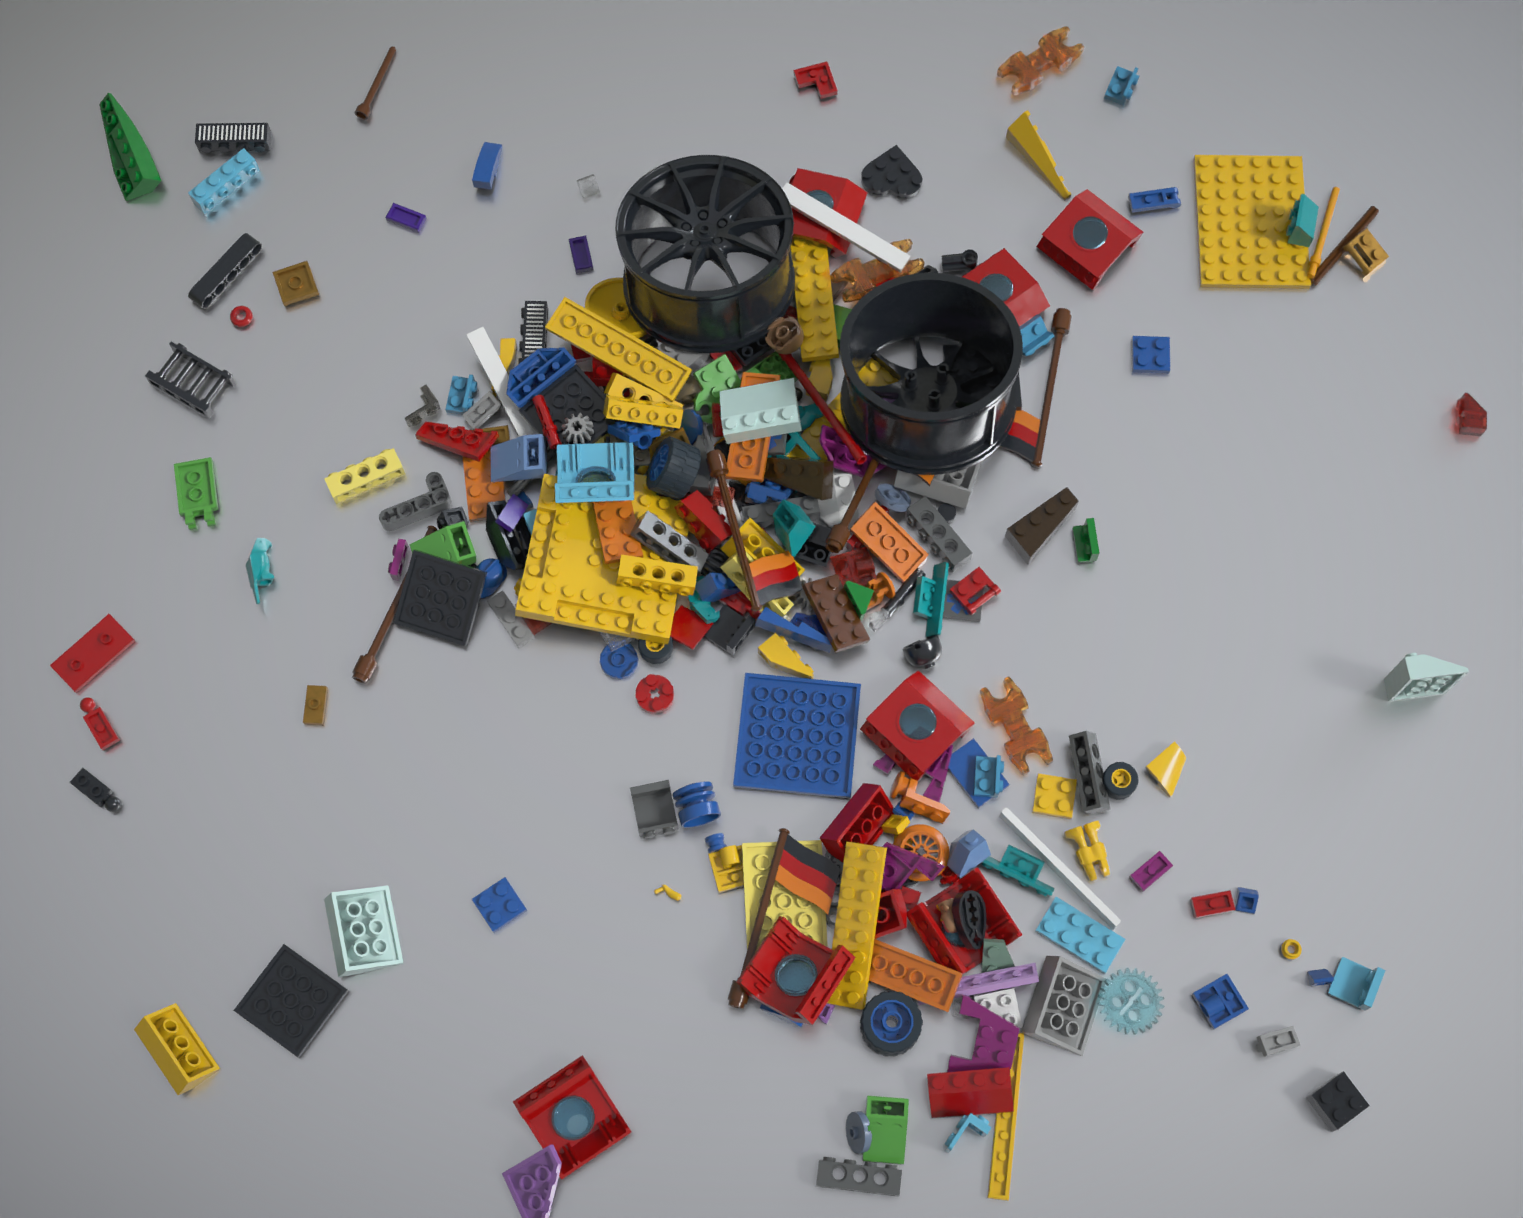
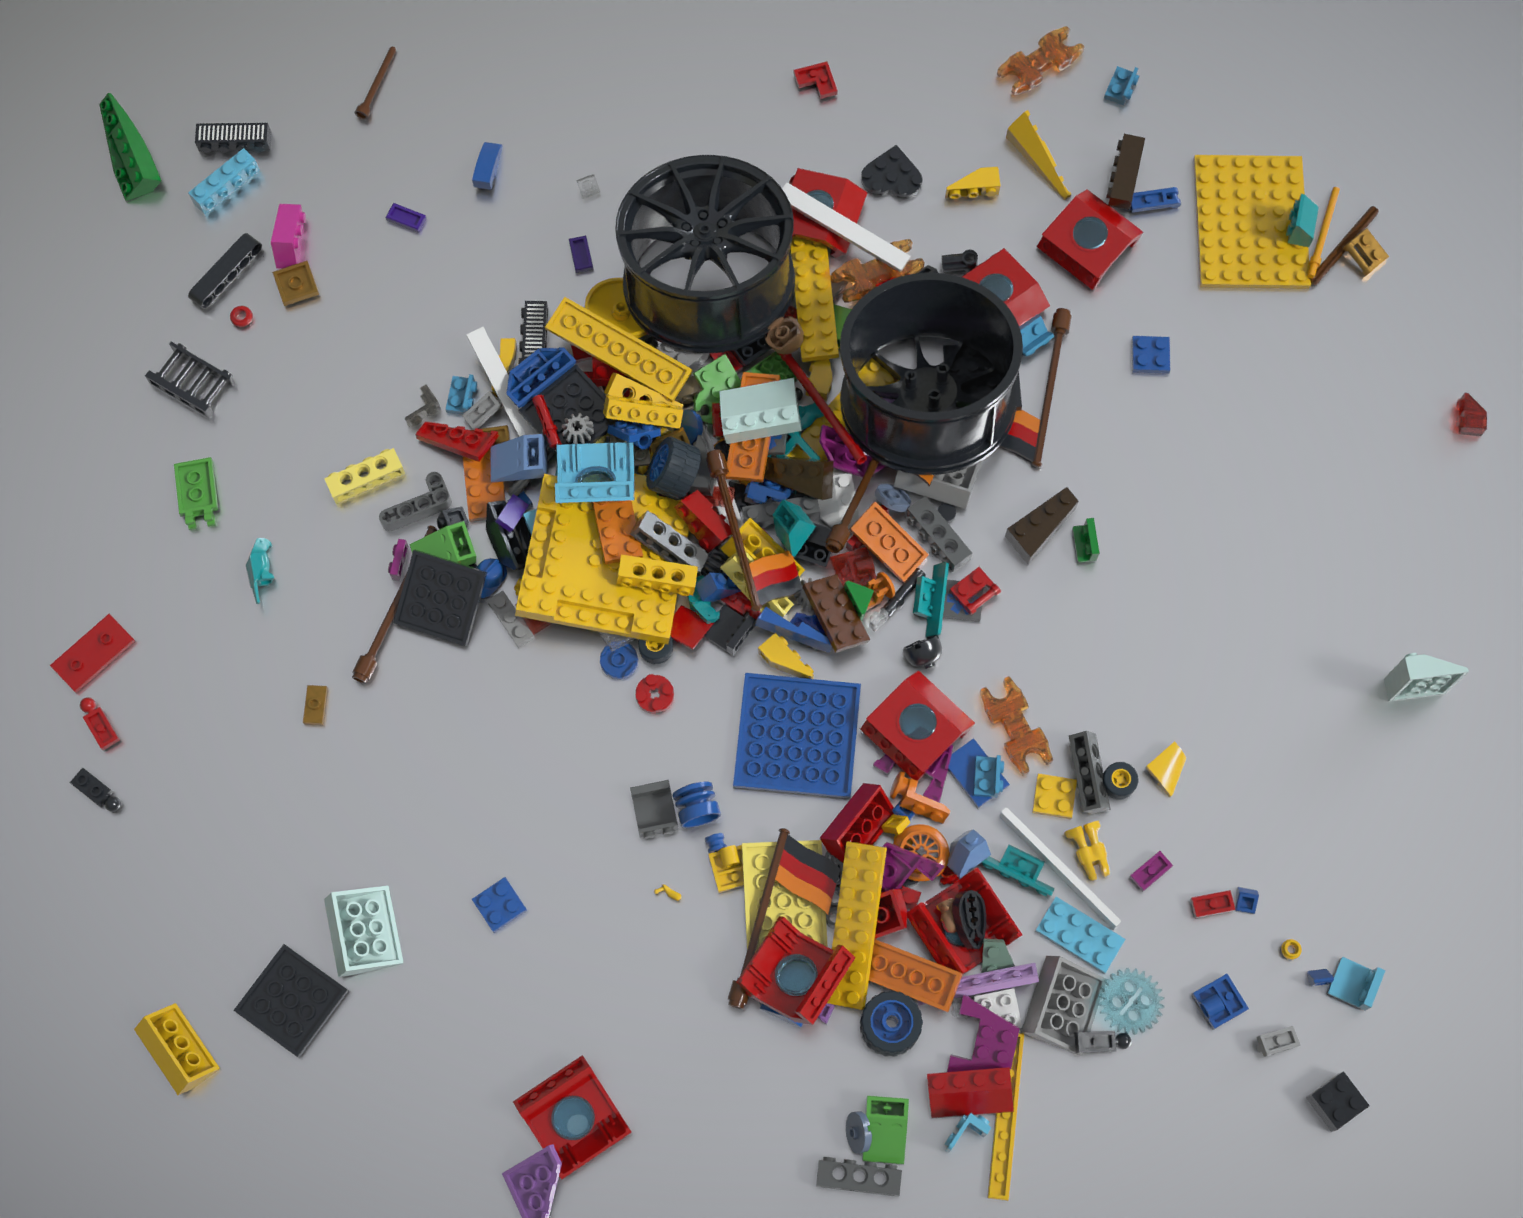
(287, 235): none -> dark pink wedge
(978, 183): none -> yellow slope
(1100, 1041): none -> plate
(1126, 171): none -> dark brown wedge

